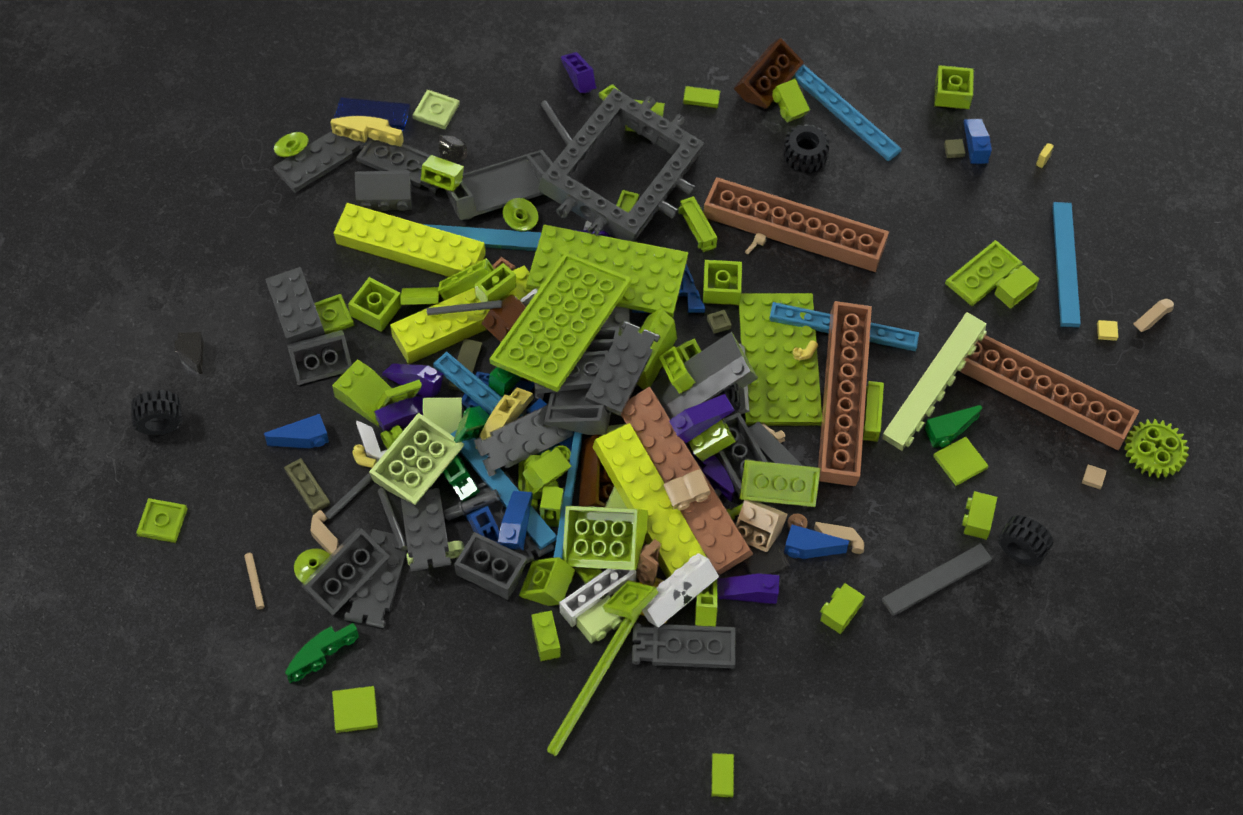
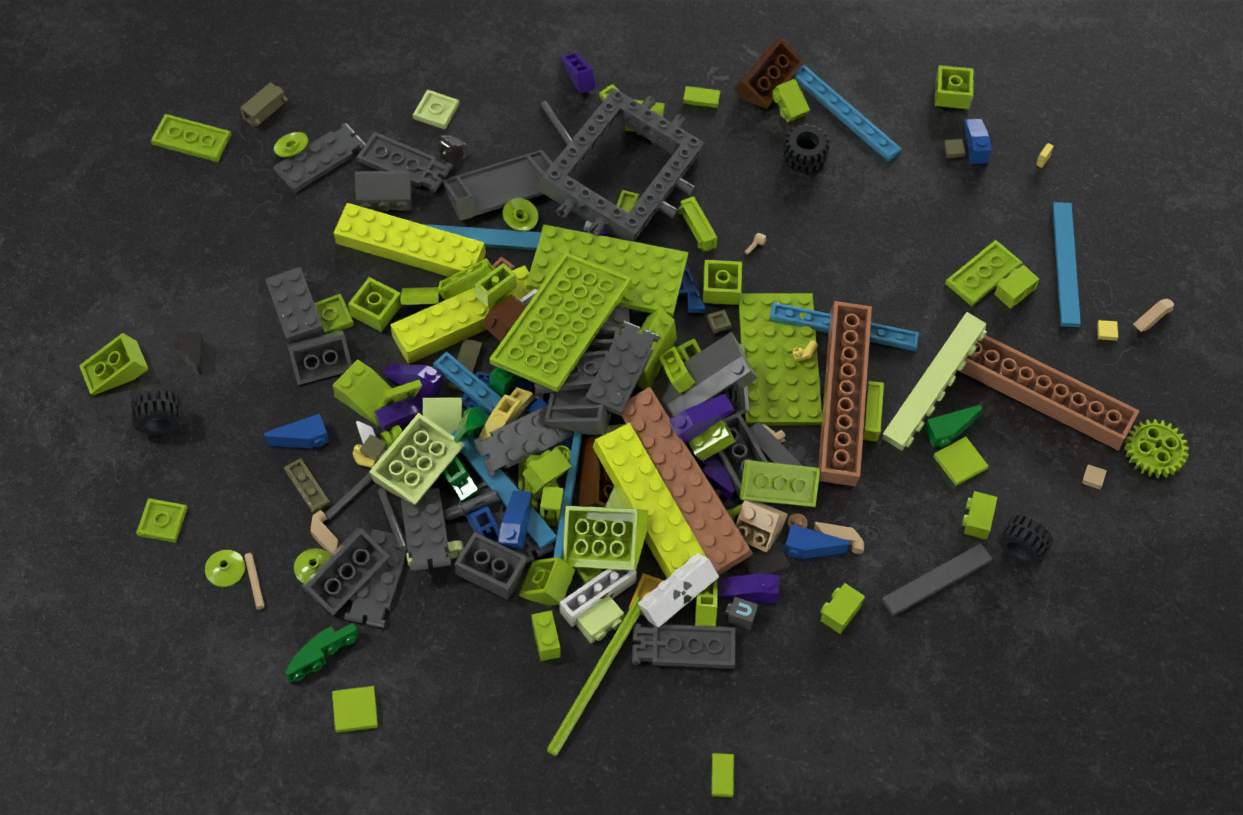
(114, 365): none -> lime slope
(191, 138): none -> lime tile
(226, 575): none -> lime dish
(263, 104): none -> olive brick
(362, 127): light yellow slope -> none
(373, 447): none -> olive tile
(393, 112): clear blue tile -> none
(442, 173): lime brick -> none
(464, 307): dark grey bar -> none
(630, 599): lime tile -> none
(648, 563): medium nougat bracket -> none
(687, 489): tan brick -> none
(741, 613): none -> dark grey brick
(795, 224): nougat brick -> none

